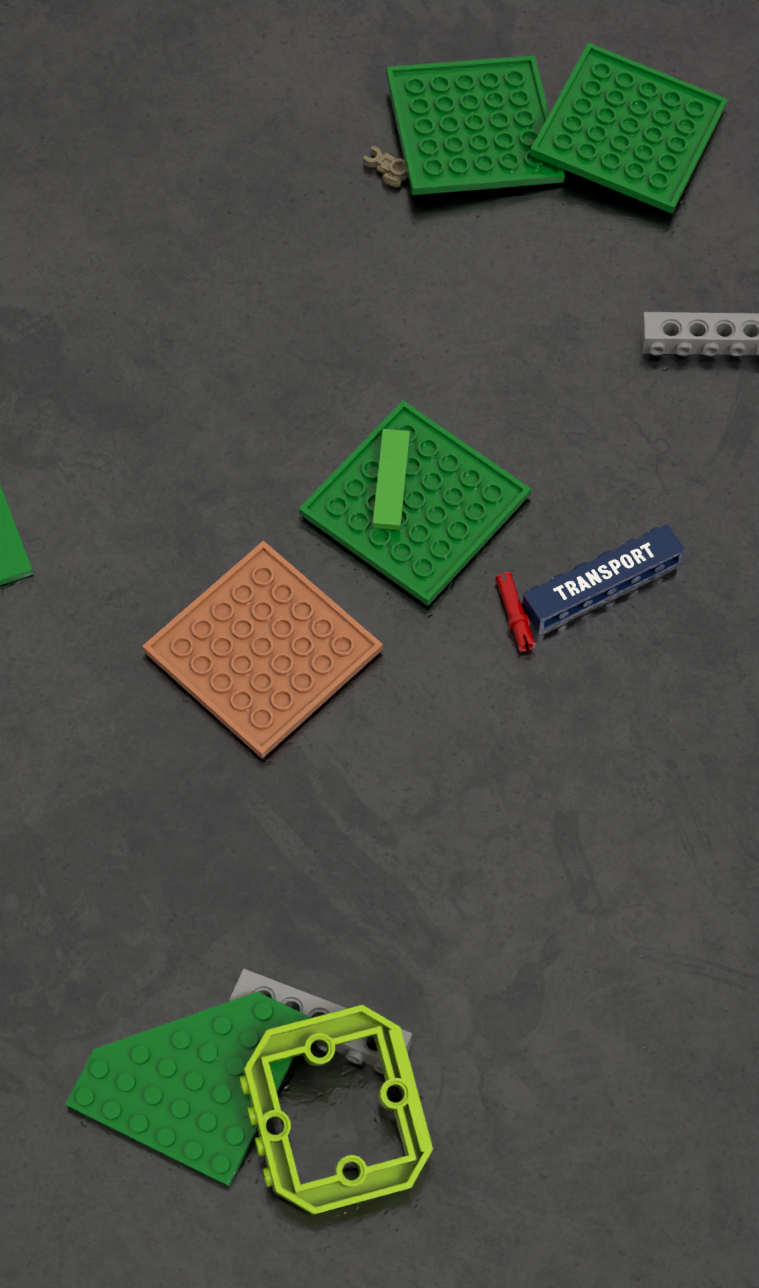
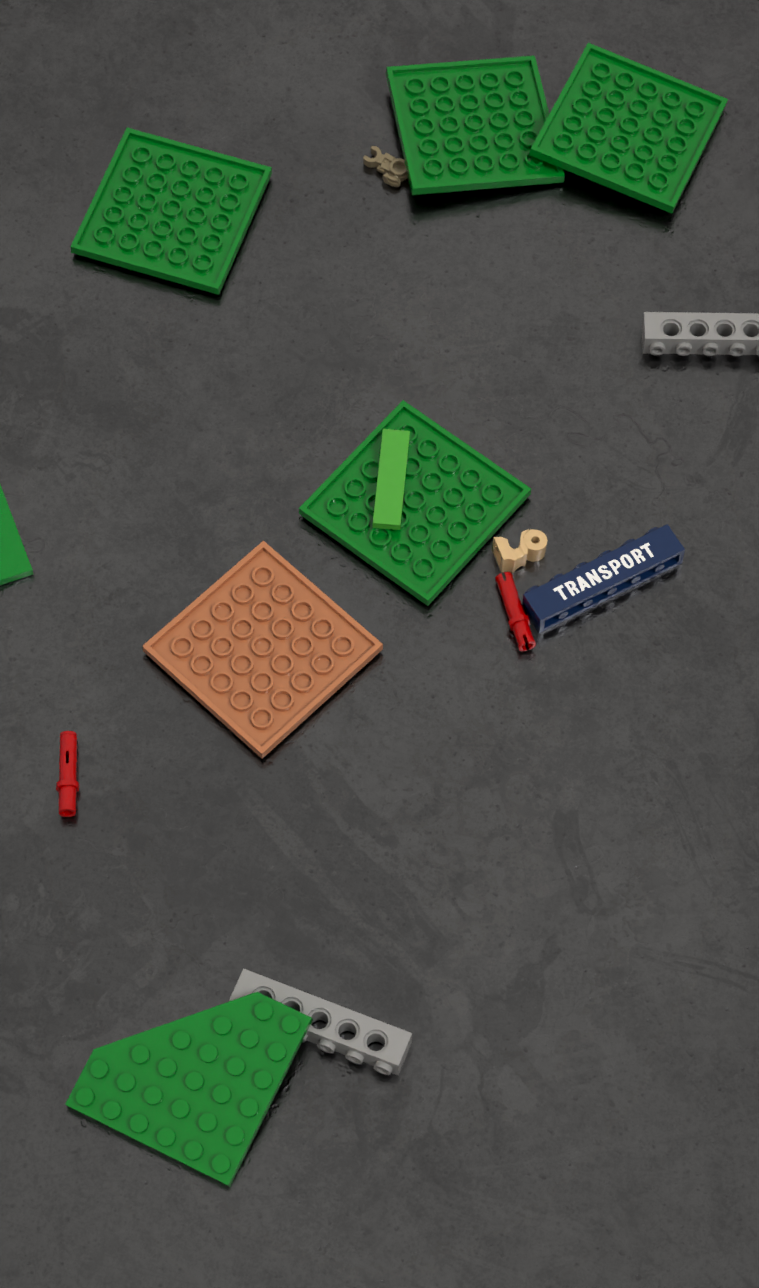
(67, 784): none -> red pin
(171, 210): none -> green plate
(335, 1030): lime panel -> none
(531, 548): none -> tan leg

